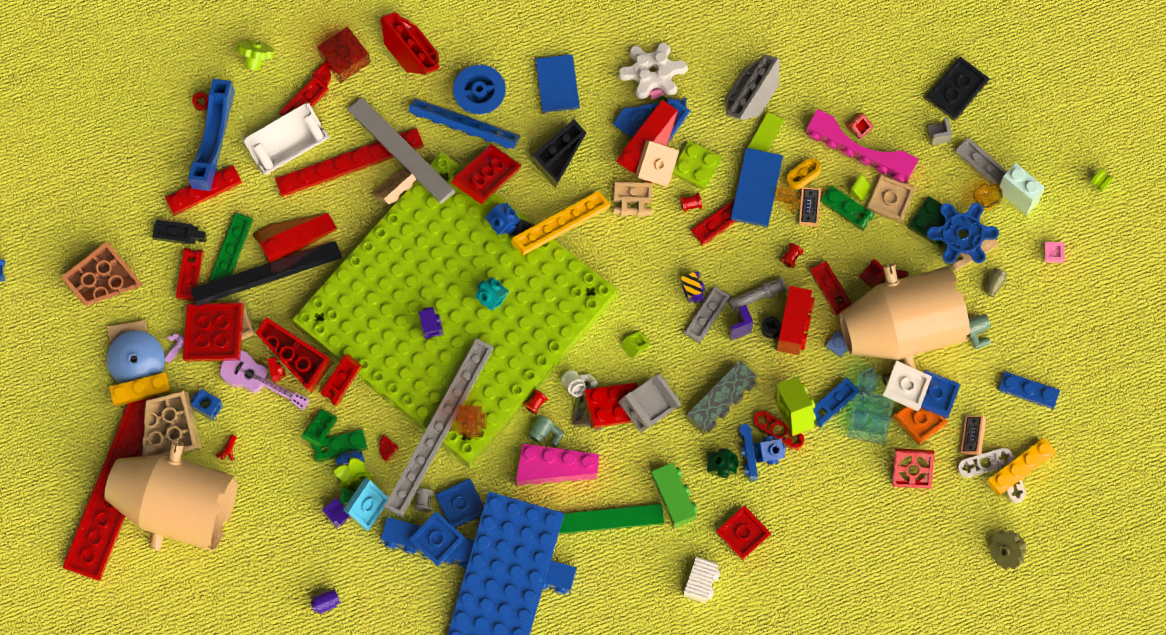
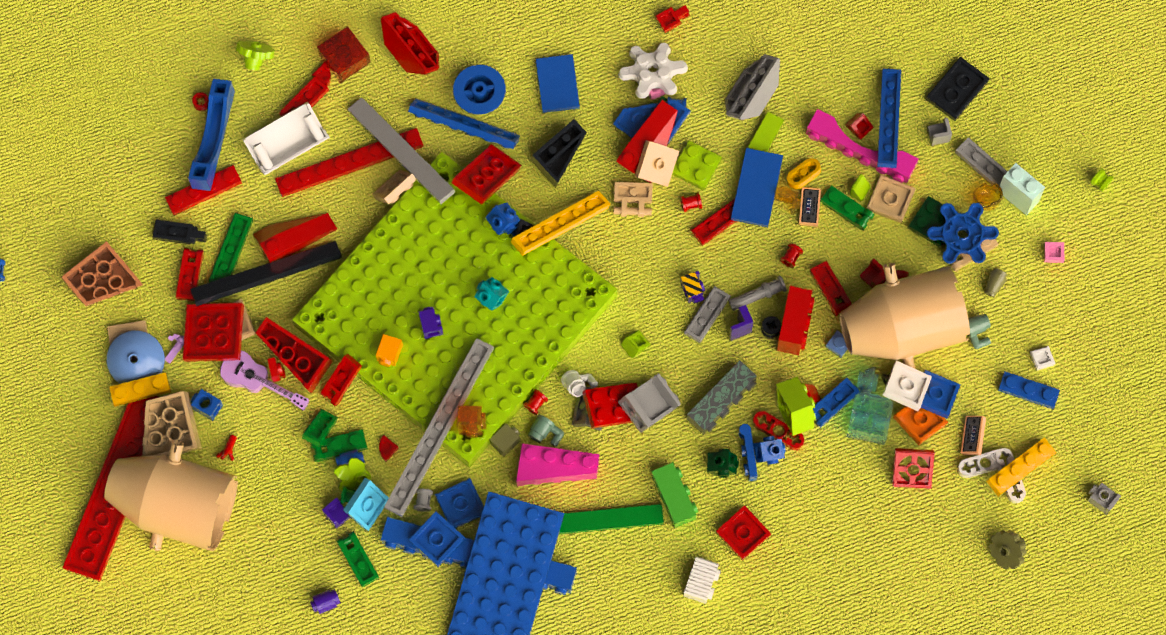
(358, 560): none -> green plate
(389, 350): none -> light orange brick
(505, 439): none -> olive brick
(670, 19): none -> red plate
(812, 392): none -> red slope
(889, 118): none -> blue plate
(1042, 358): none -> white tile
(1103, 505): none -> light grey brick

